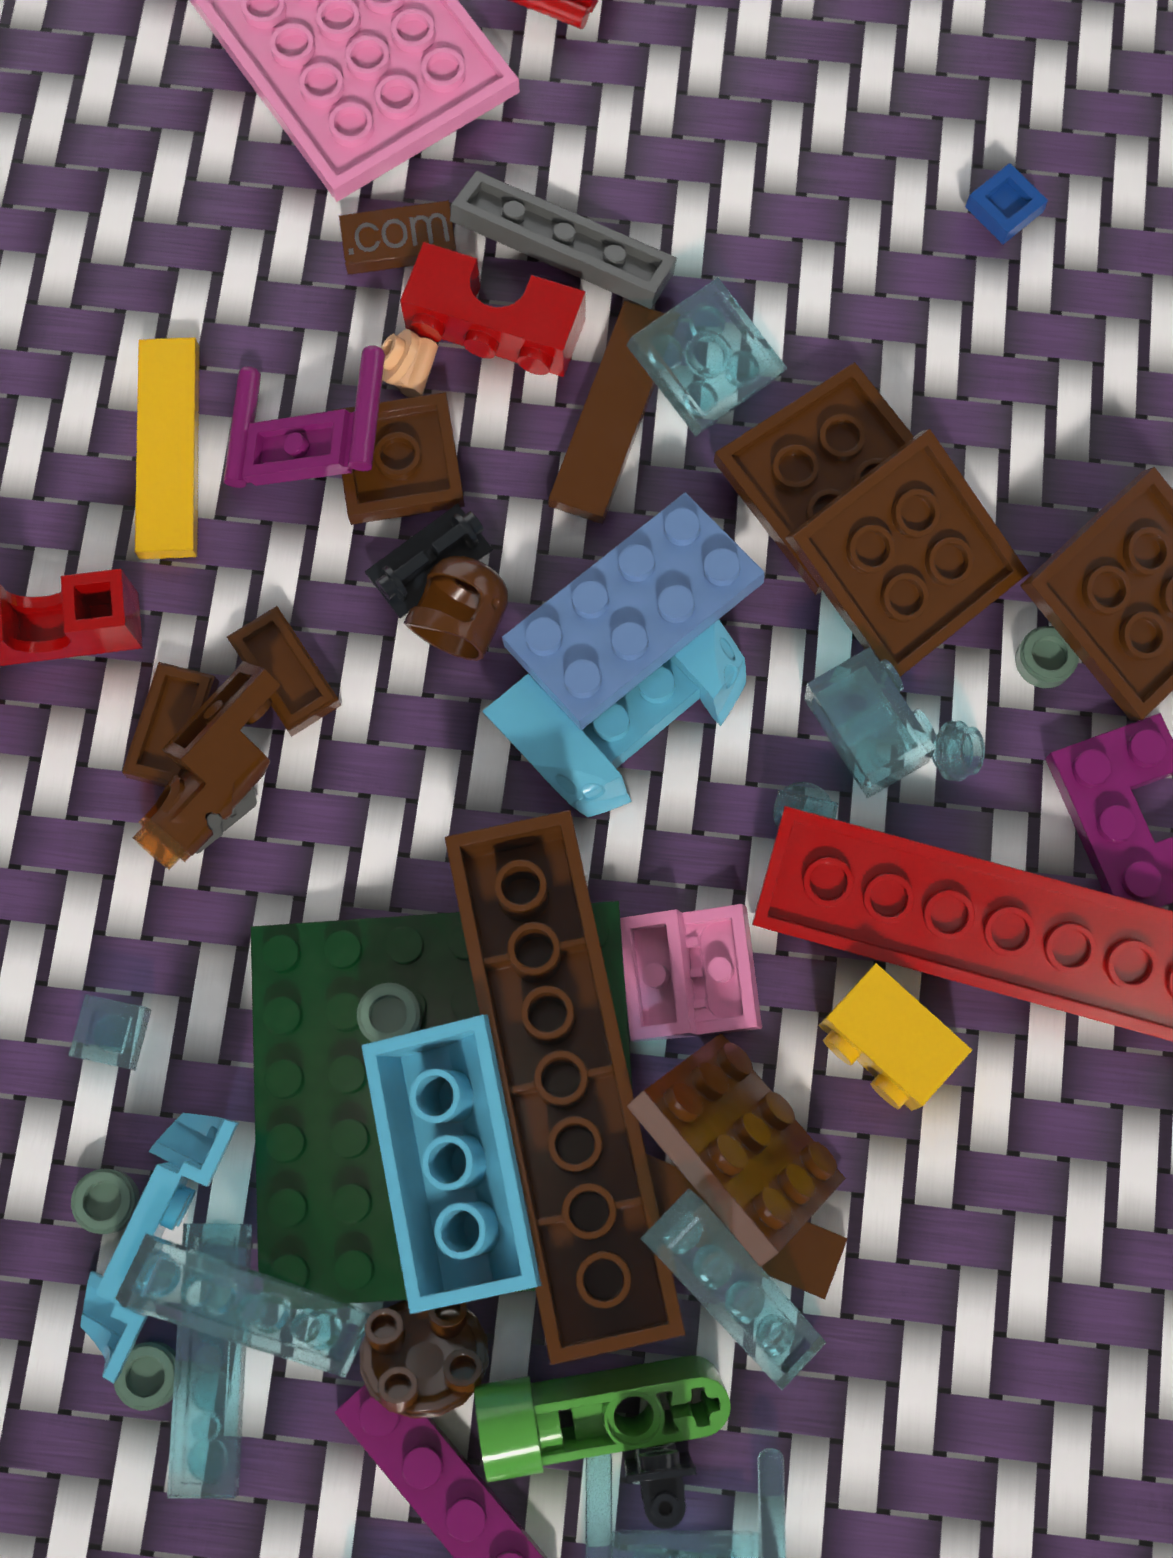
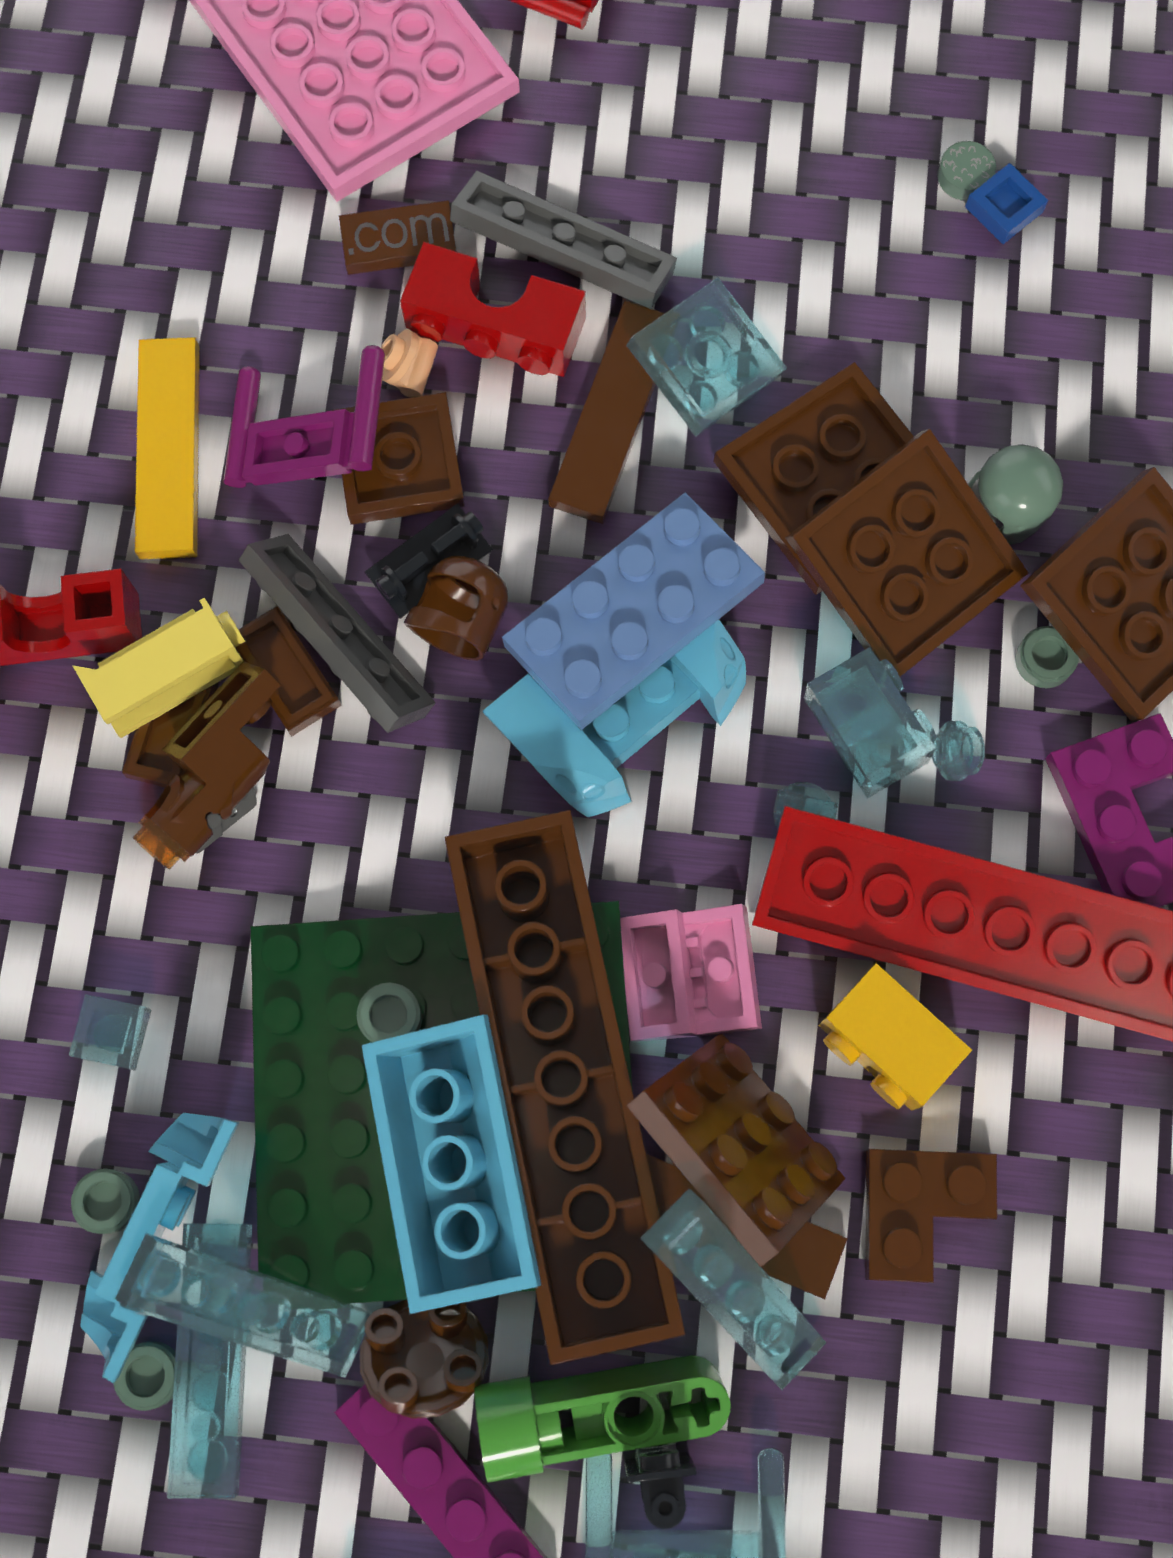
(163, 668): none -> light yellow window
(337, 632): none -> dark grey plate
(906, 1194): none -> reddish brown plate
(965, 168): none -> sand green tile
(1020, 489): none -> sand green helmet

